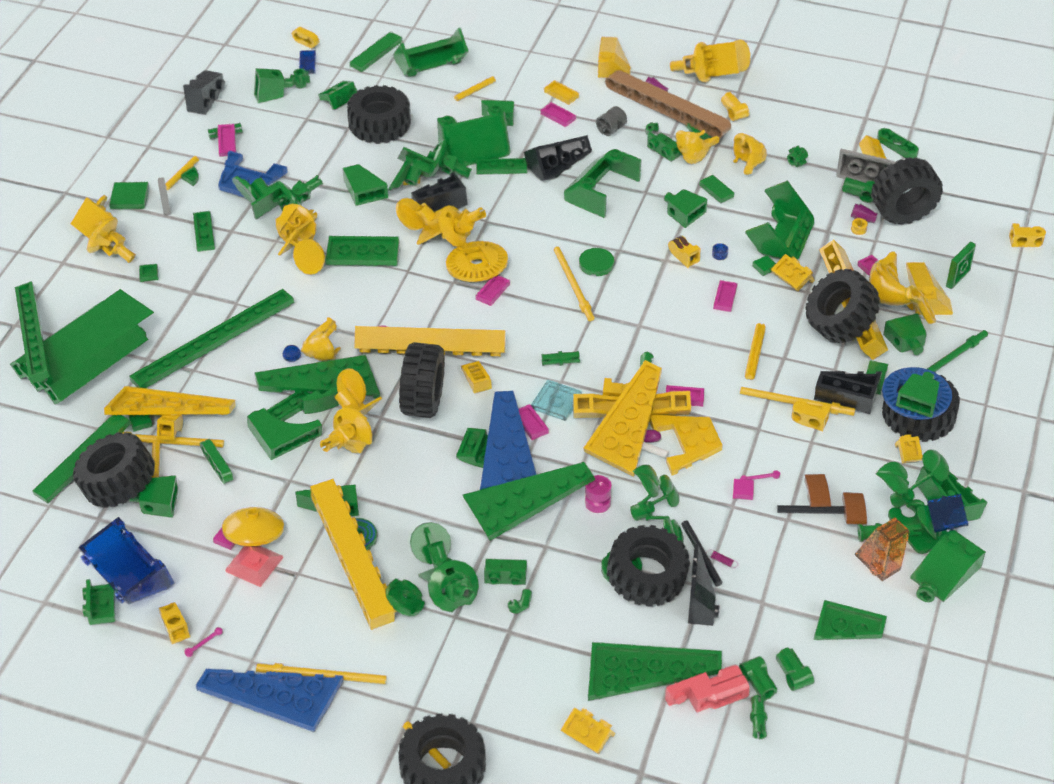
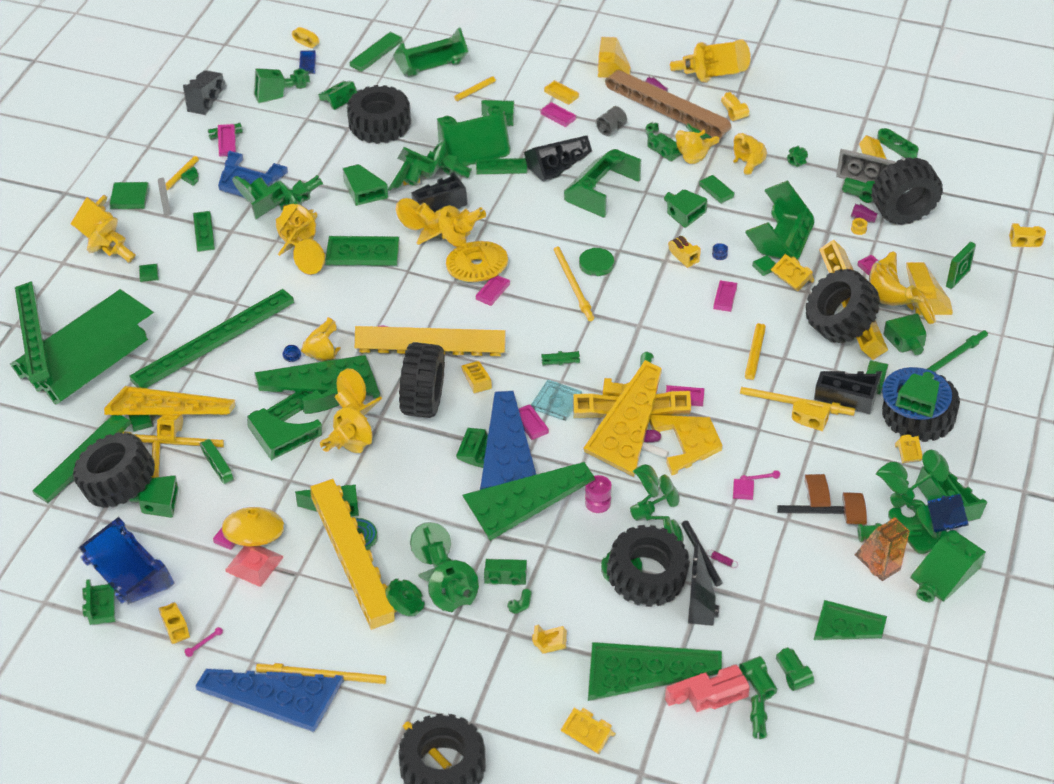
(550, 639): none -> yellow bracket

